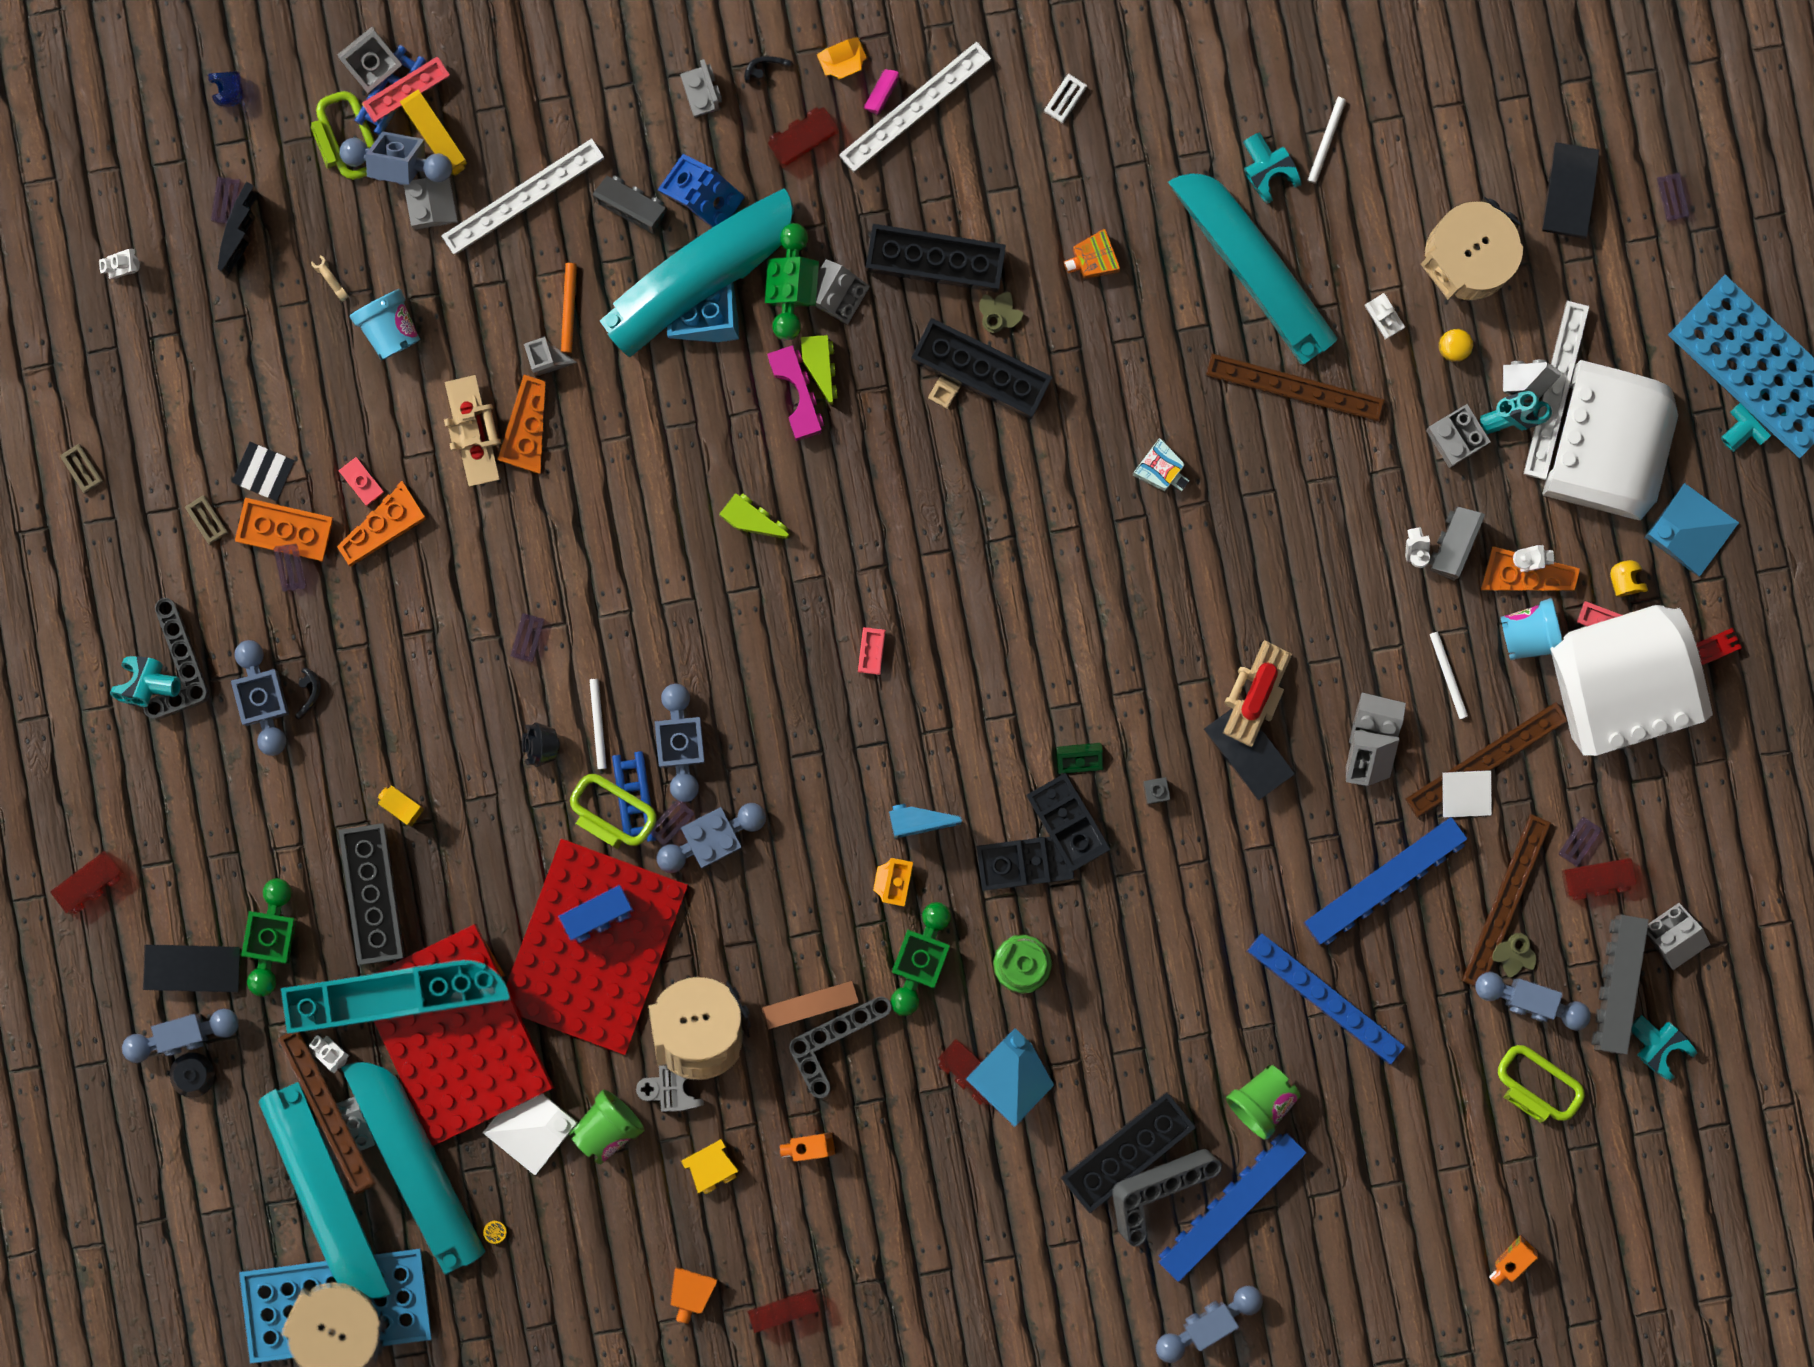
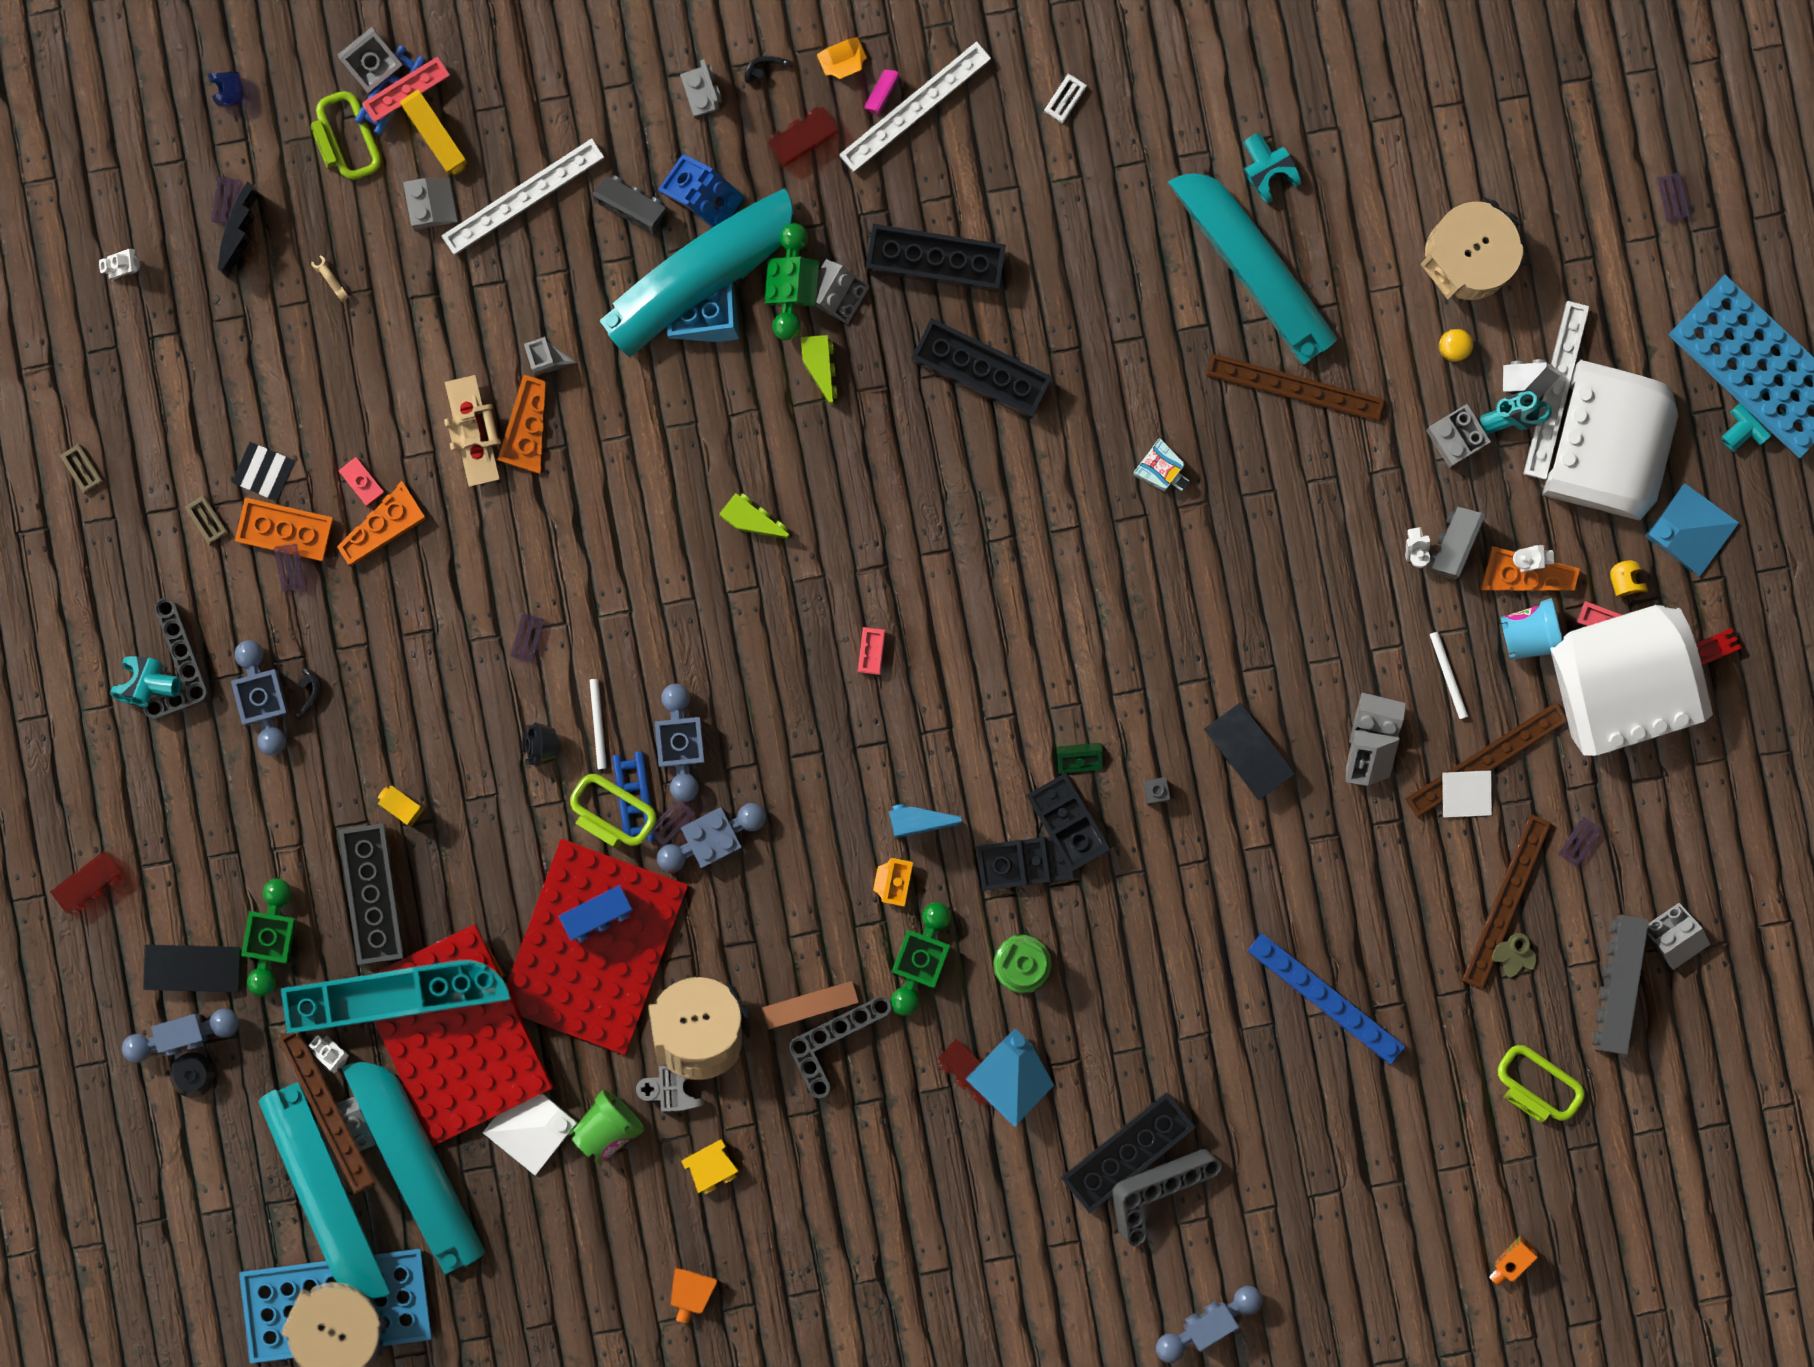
(386, 324): medium azure piece -> none
(396, 158): sand blue brick -> none
(495, 1232): tile -> none
(568, 307): orange piece -> none
(783, 1310): clear red brick -> none
(786, 366): dark pink arch -> none
(816, 1147): orange torso -> none
(944, 392): tan slope -> none
(1001, 310): olive plate -> none
(1093, 257): orange torso -> none
(1231, 1207): blue brick -> none
(1262, 696): tan piece -> none
(1263, 1101): bright green piece -> none
(1322, 152): white bar -> none
(1384, 316): white hips -> none
(1384, 881): blue brick -> none
(1533, 999): sand blue brick -> none
(1570, 190): black slope -> none
(1599, 878): clear red brick -> none
(1659, 1044): teal connector -> none

